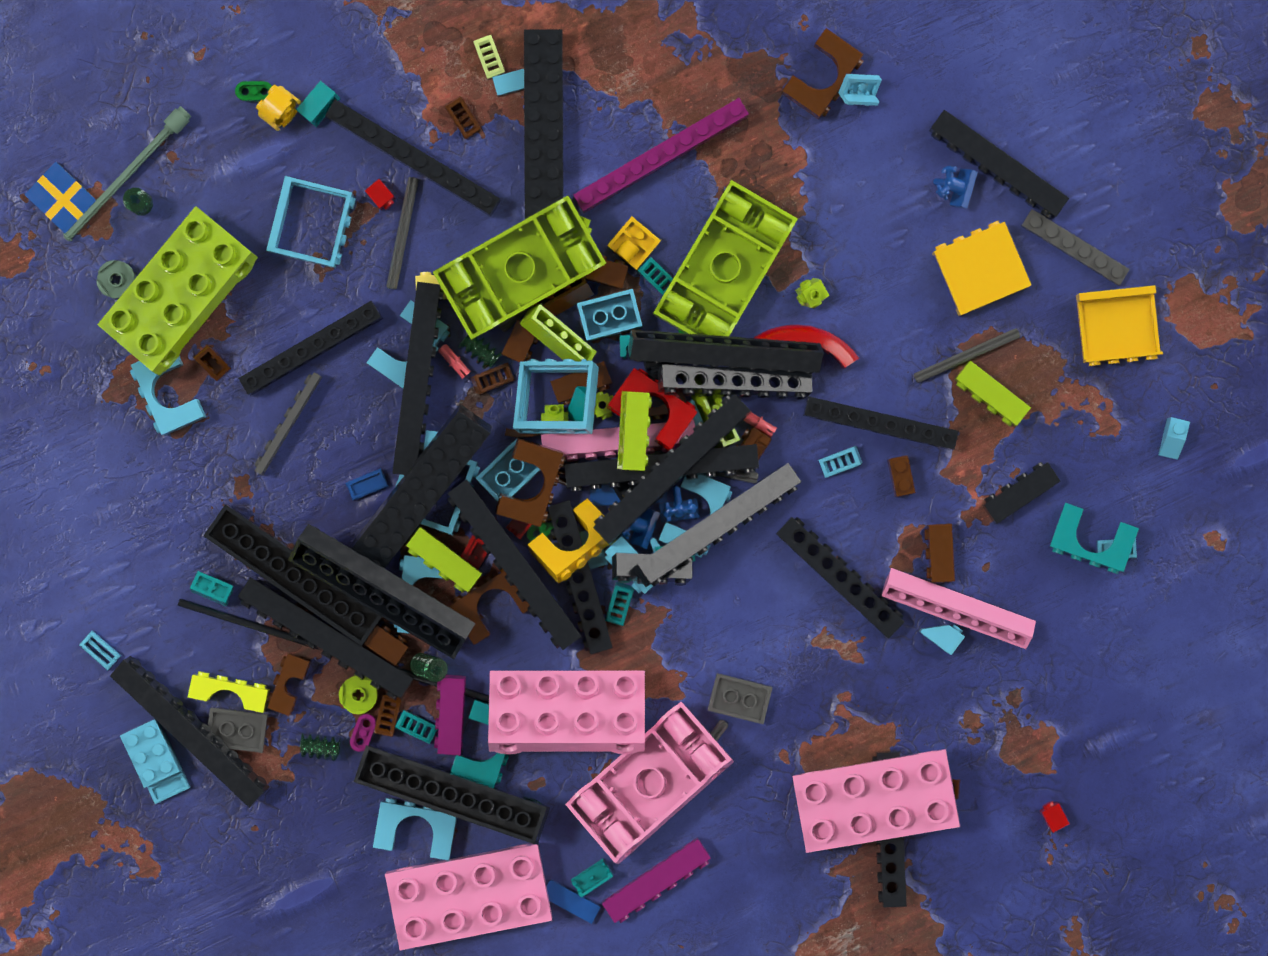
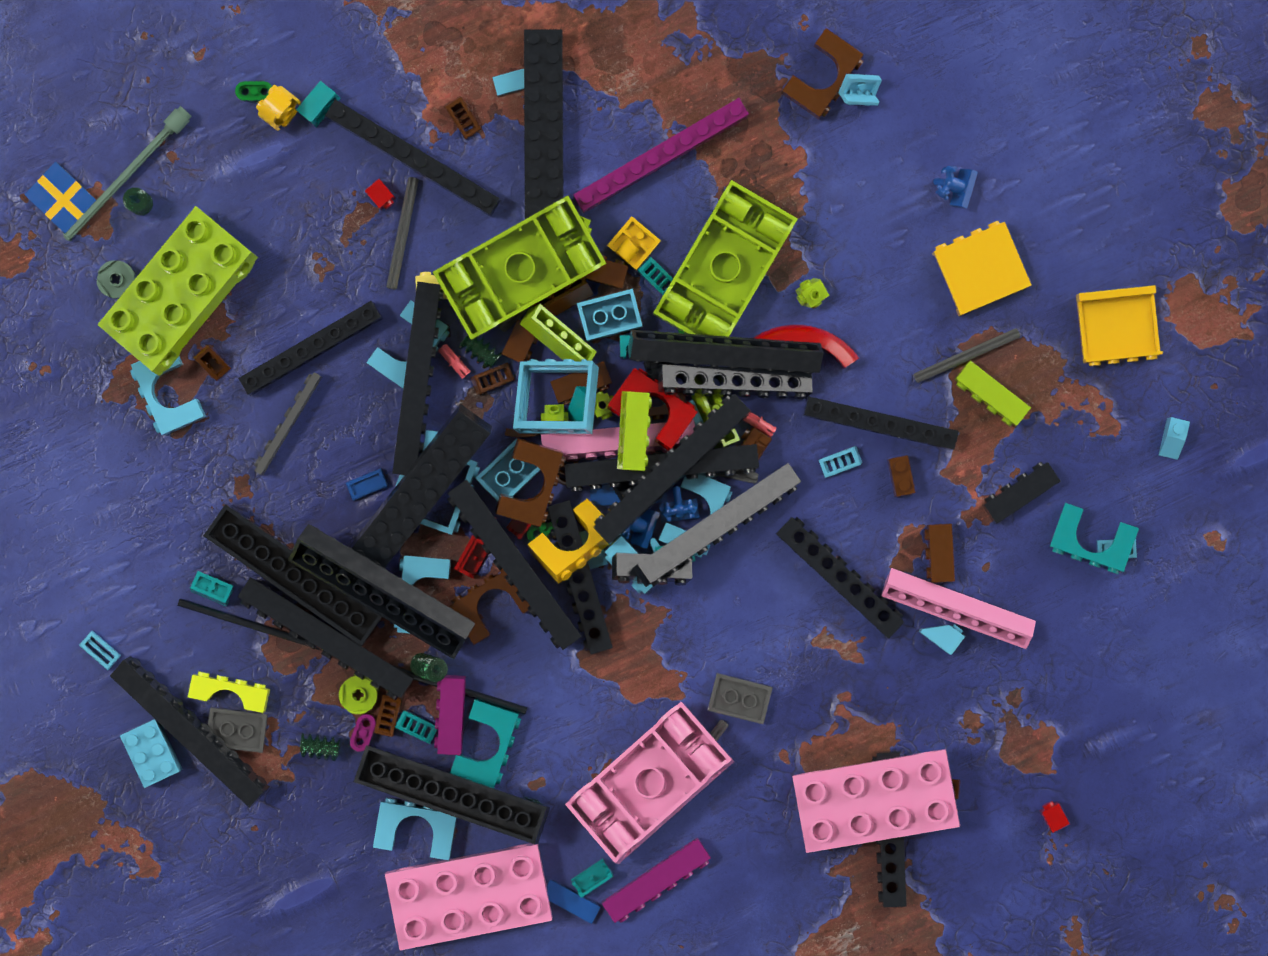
(168, 787): medium azure tile -> none
(281, 212): medium azure window -> none
(281, 699): reddish brown arch -> none
(386, 644): reddish brown brick -> none
(443, 559): lime brick -> none
(489, 74): yellowish green slope -> none
(566, 711): bright pink piece -> none
(624, 588): teal slope -> none
(998, 164): black brick -> none
(1075, 247): dark grey plate -> none

